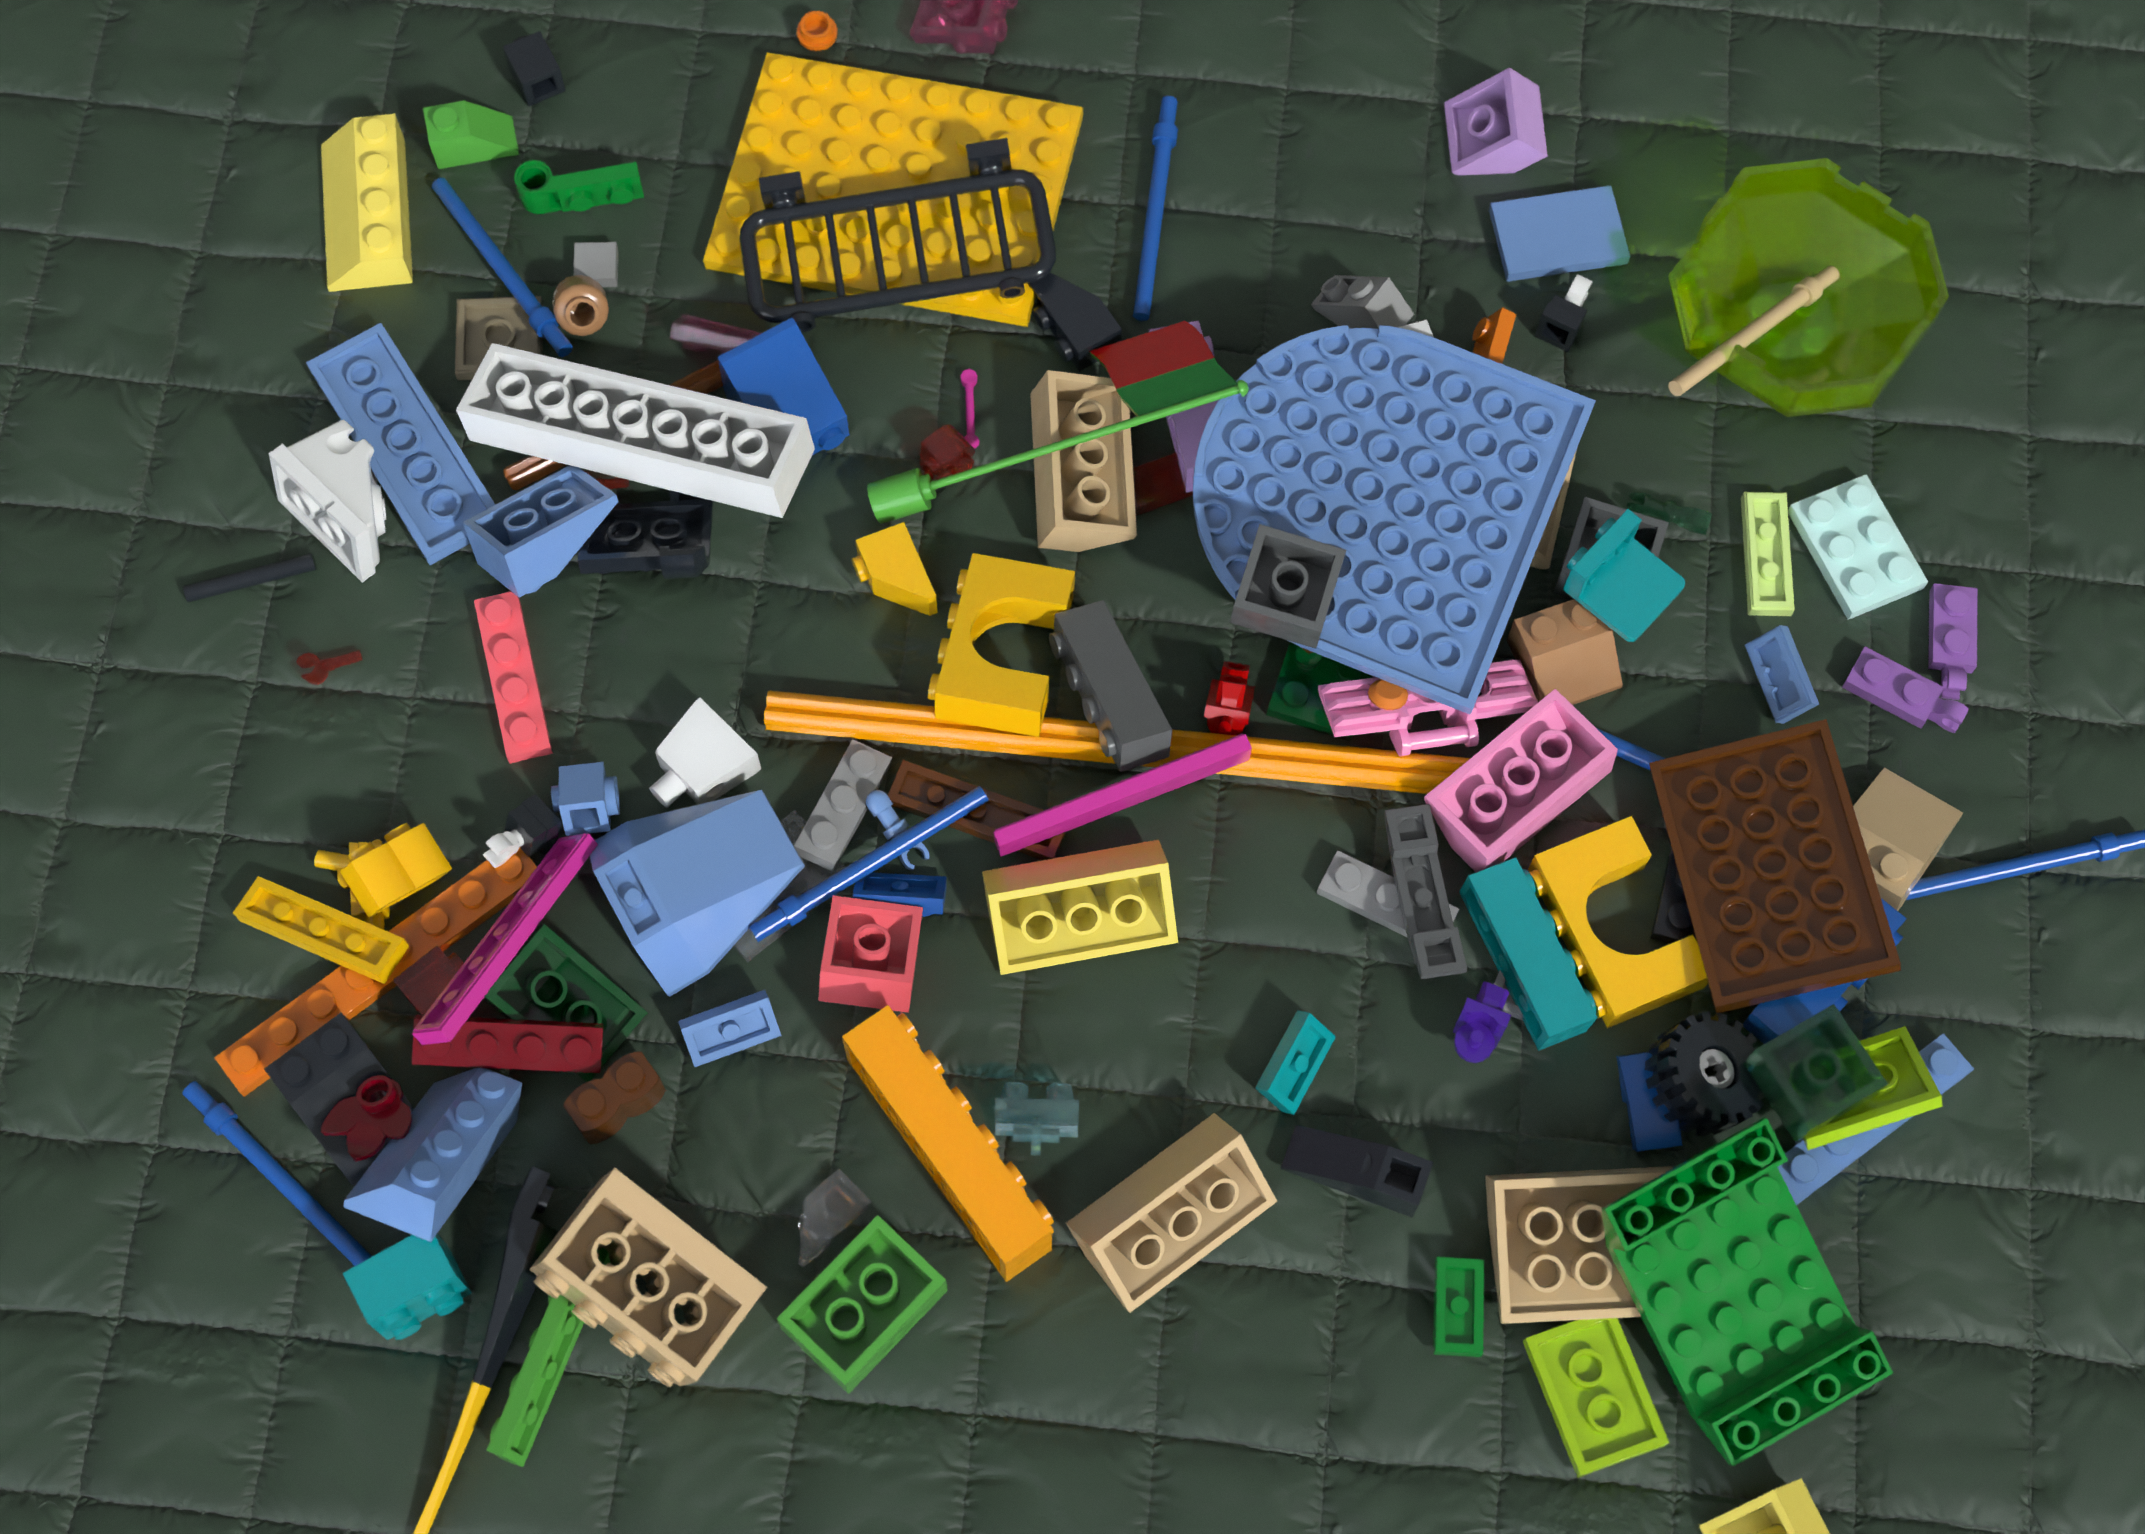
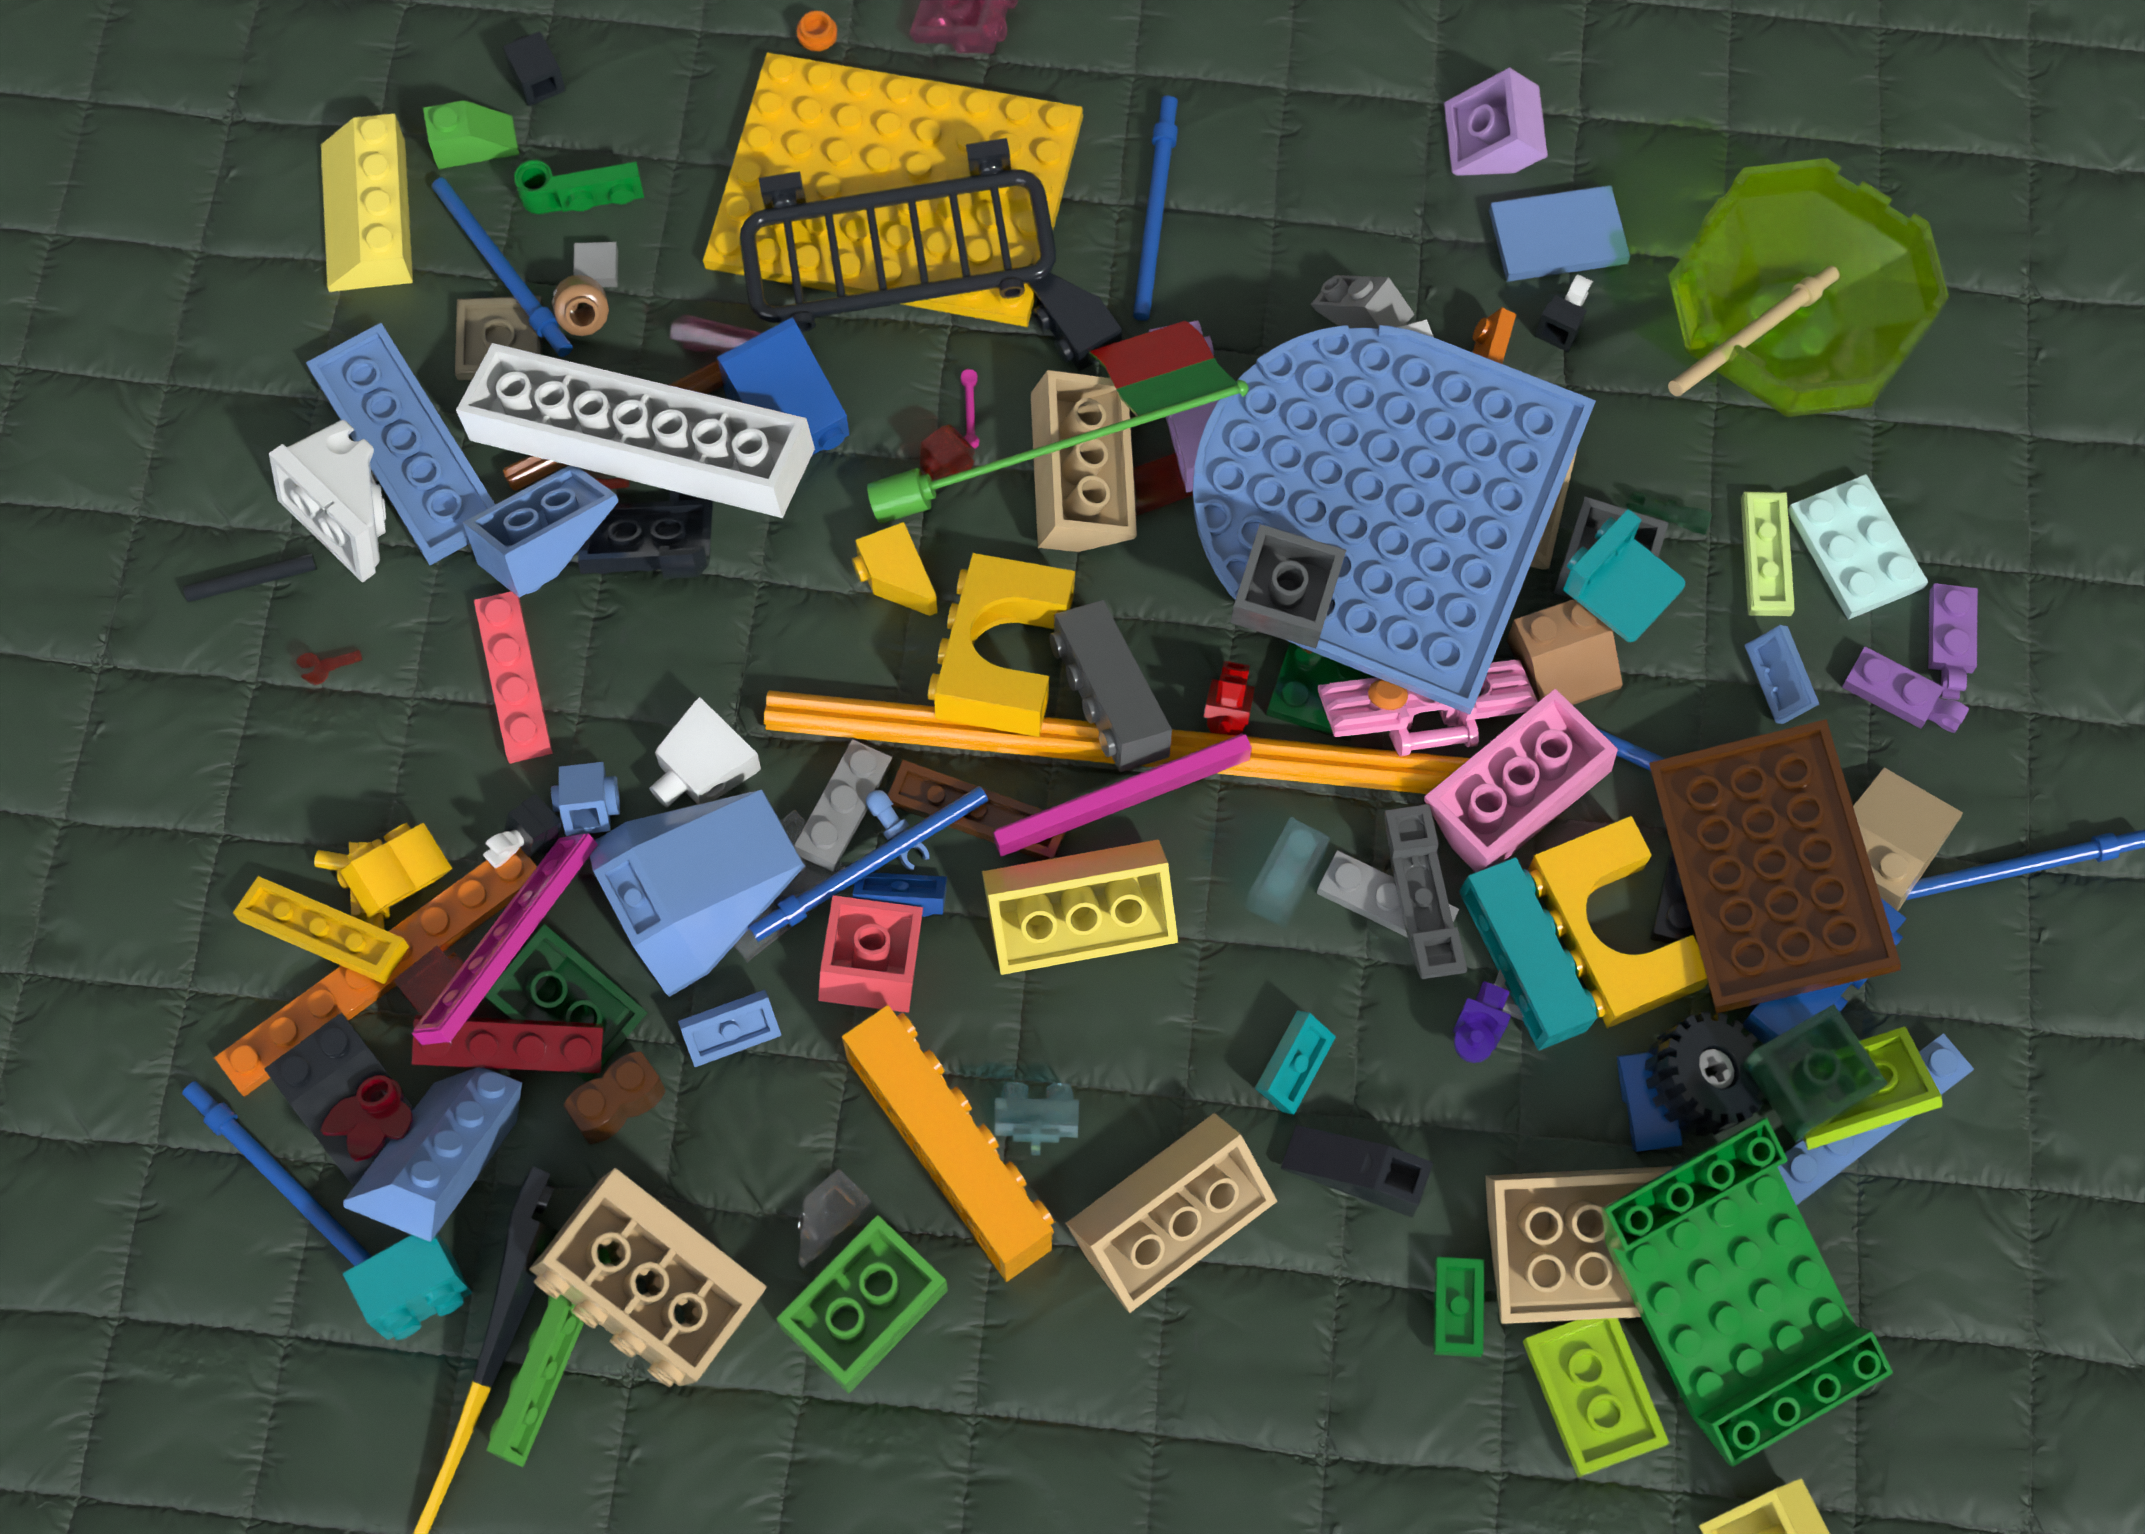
(1287, 872): none -> clear light blue brick

